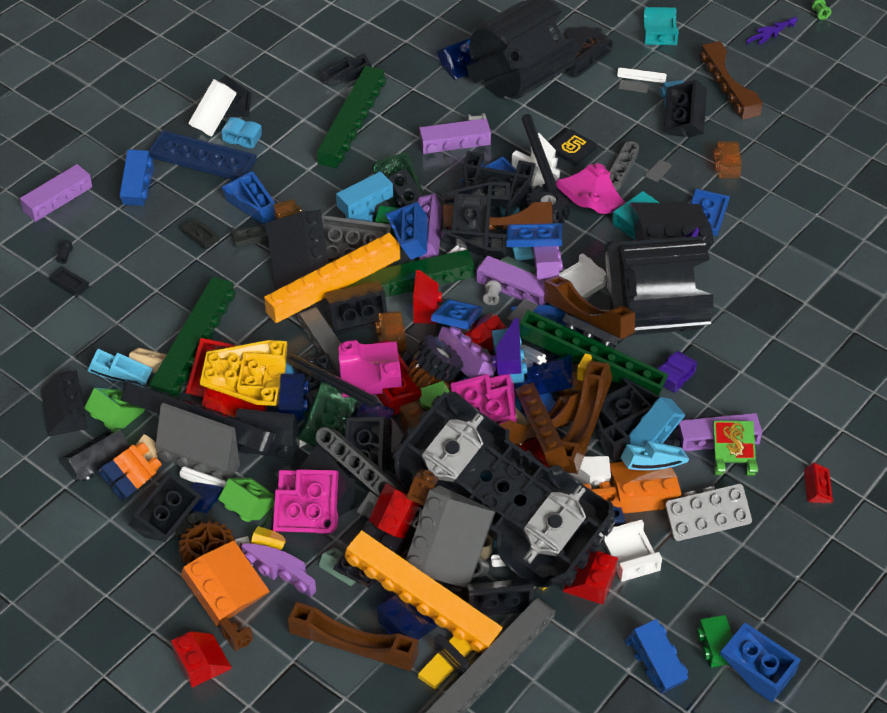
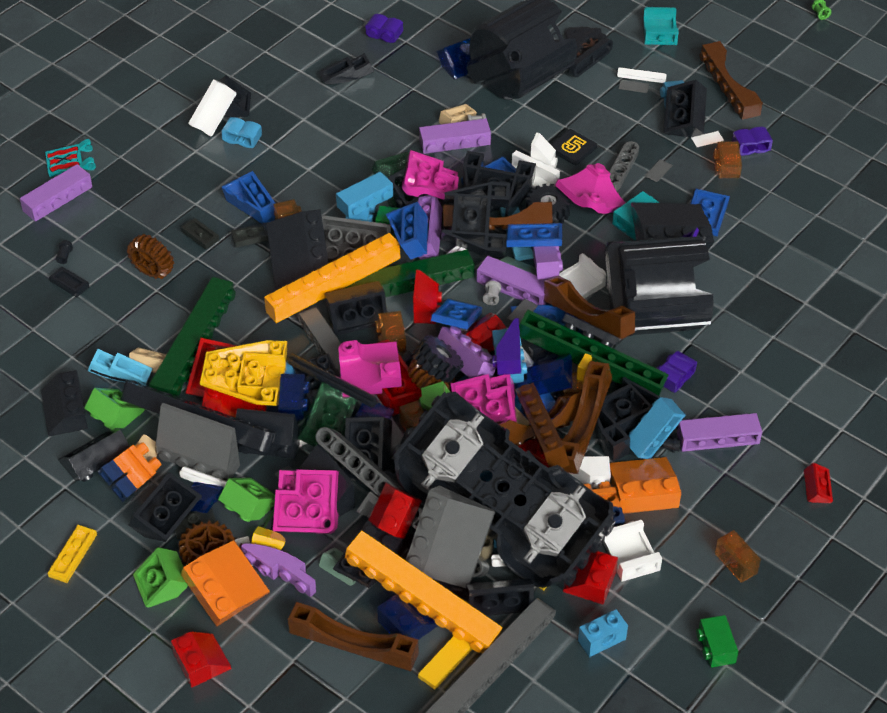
(67, 157): none -> teal flag
(72, 553): none -> yellow tile
(136, 177): blue wedge -> none
(150, 256): none -> reddish brown gear
(160, 577): none -> bright green slope
(202, 155): dark blue plate -> none
(235, 637): reddish brown bracket -> none
(351, 117): dark green brick -> none
(385, 28): none -> dark purple brick
(421, 485): reddish brown bracket -> none
(428, 176): none -> dark pink slope
(451, 654): black tile -> none
(456, 114): none -> tan slope
(533, 355): white axle -> none
(539, 152): black axle -> none
(602, 633): none -> dark azure brick
(653, 456): medium azure slope -> none
(658, 656): blue wedge -> none
(707, 139): none -> white sticker
(708, 511): light grey bracket -> none
(734, 444): flag -> none
(737, 556): none -> clear orange brick
(753, 140): none -> dark purple brick
(760, 661): blue slope -> none
(766, 32): dark purple piece -> none

